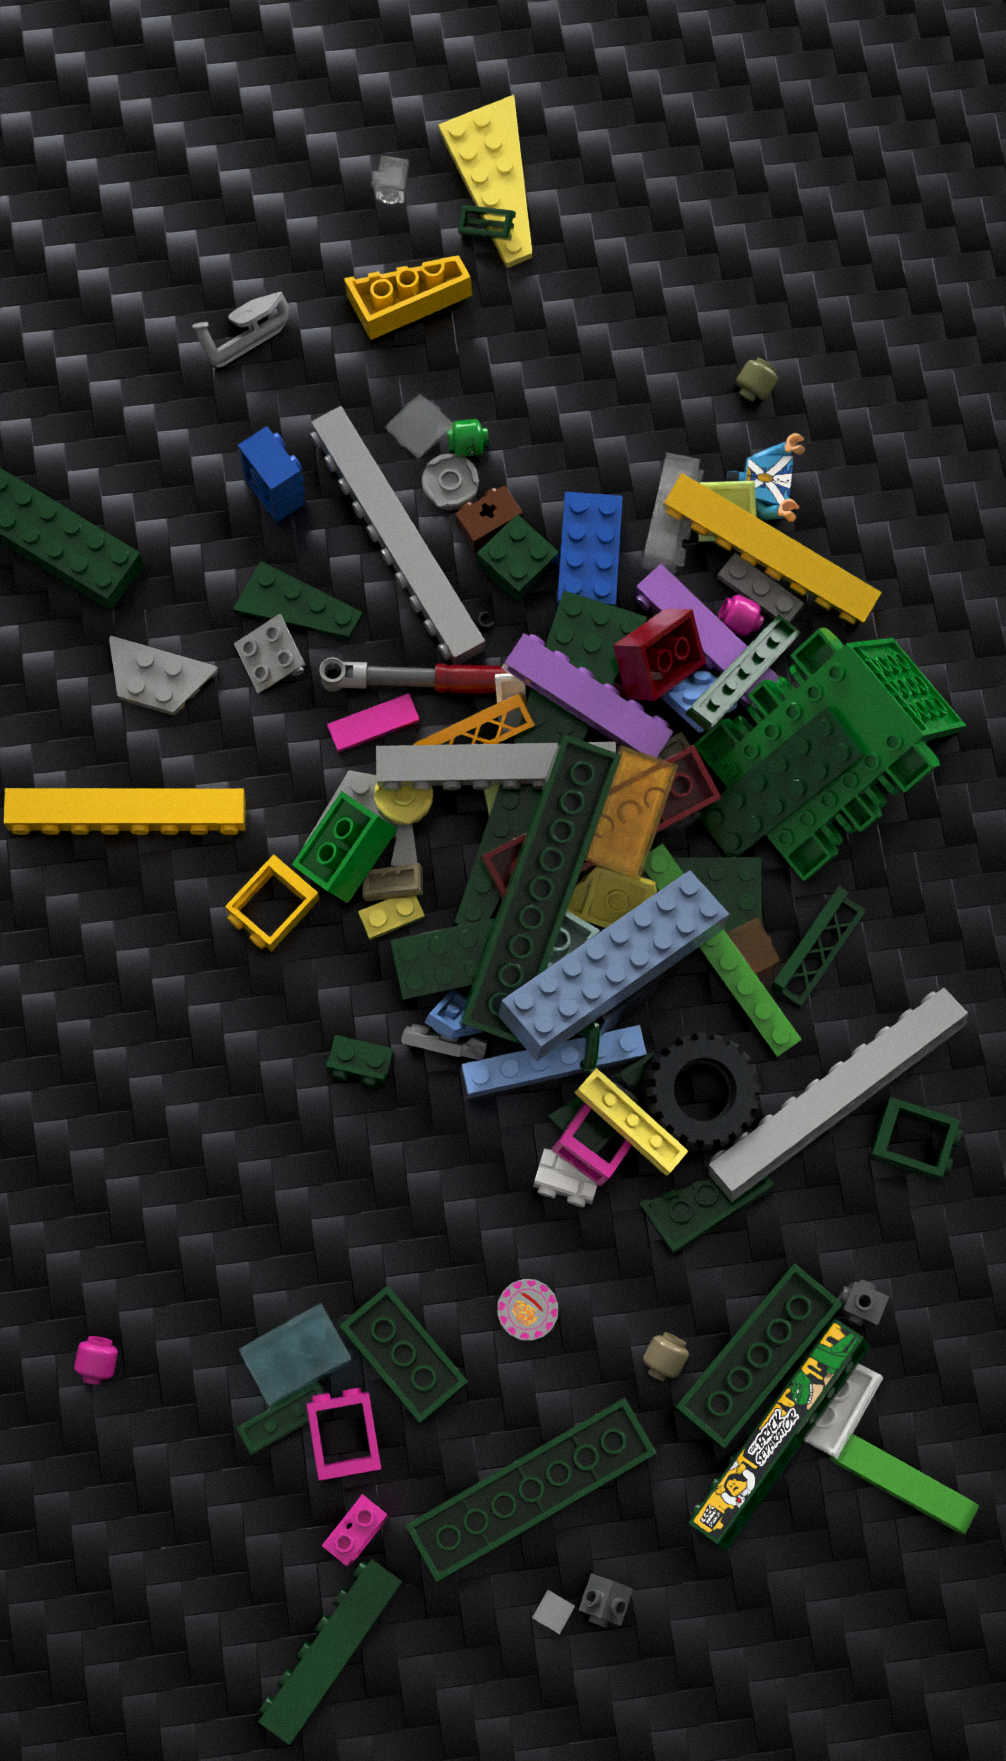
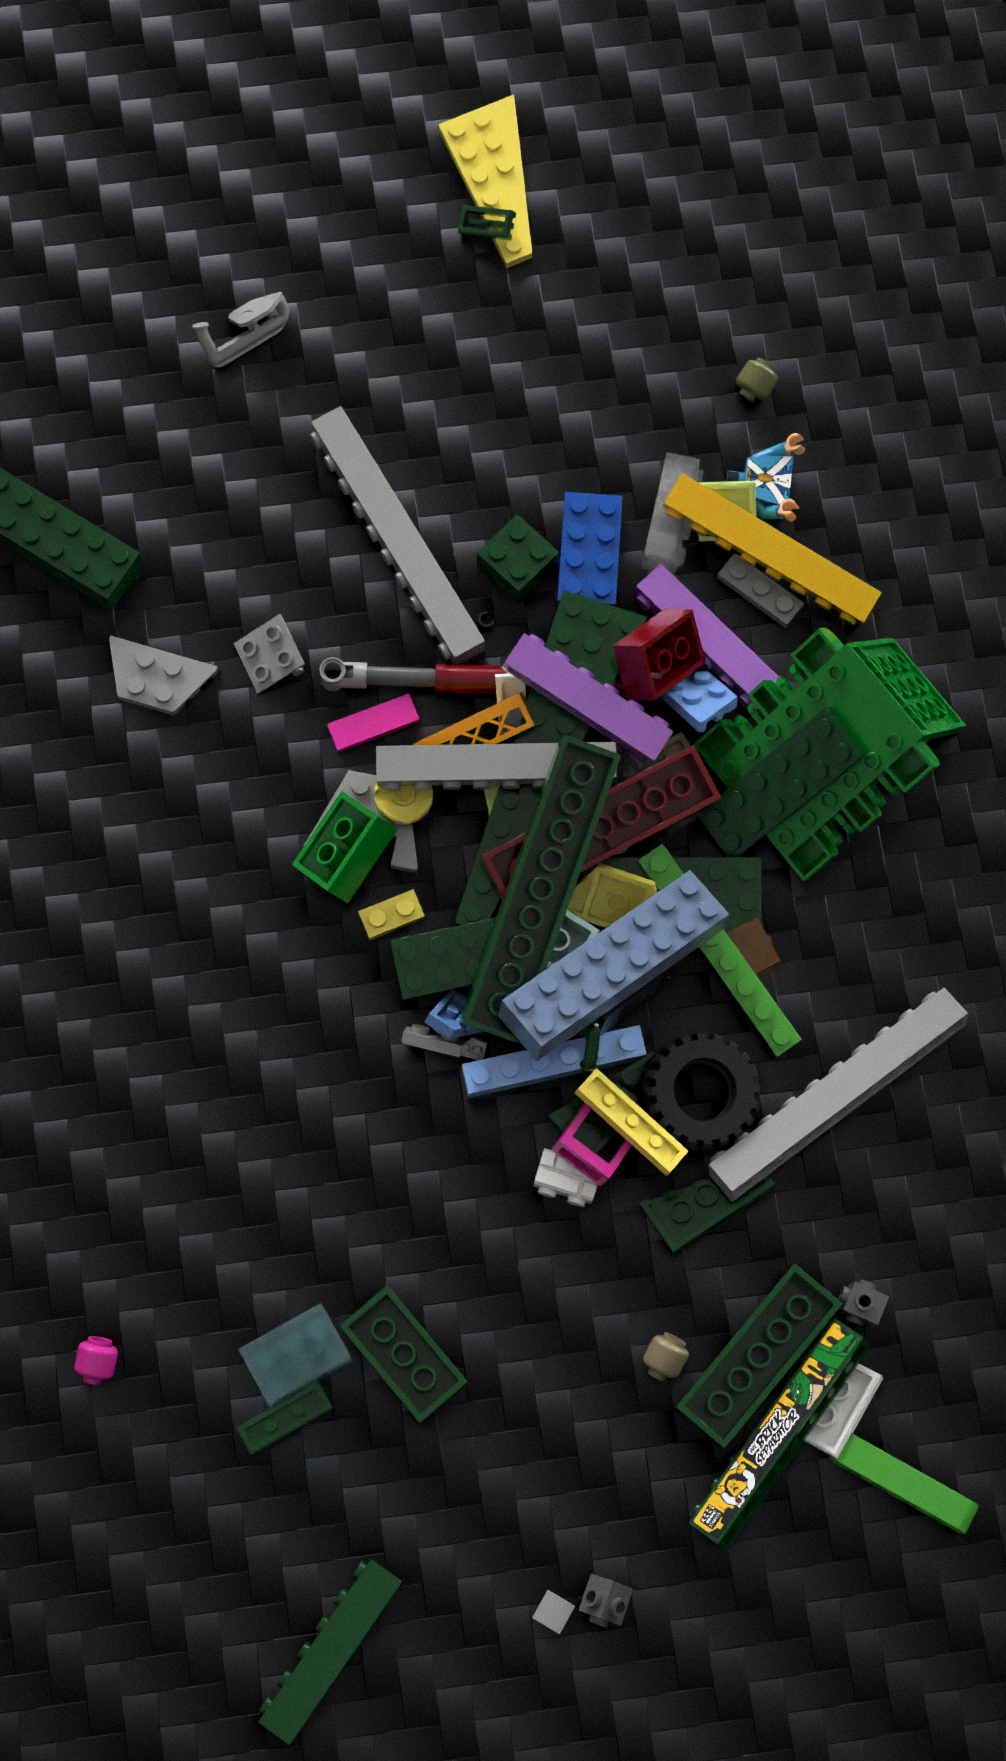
(124, 810): yellow brick -> none
(272, 473): blue brick -> none
(292, 881): yellow window -> none
(301, 605): dark green wing -> none
(348, 1466): dark pink window -> none
(359, 1061): dark green bracket -> none
(366, 1522): dark pink window -> none
(391, 179): clear brick -> none
(393, 882): dark tan plate -> none
(407, 294): yellow wedge -> none
(419, 426): clear piece -> none
(450, 481): light grey tile -> none
(467, 438): green head -> none
(481, 529): reddish brown brick -> none
(527, 1310): light grey tile -> none
(530, 1490): dark green brick -> none
(631, 813): clear yellow tile -> none
(741, 615): dark pink head -> none
(743, 673): tile -> none
(809, 940): dark green fence -> none
(884, 1131): dark green window -> none

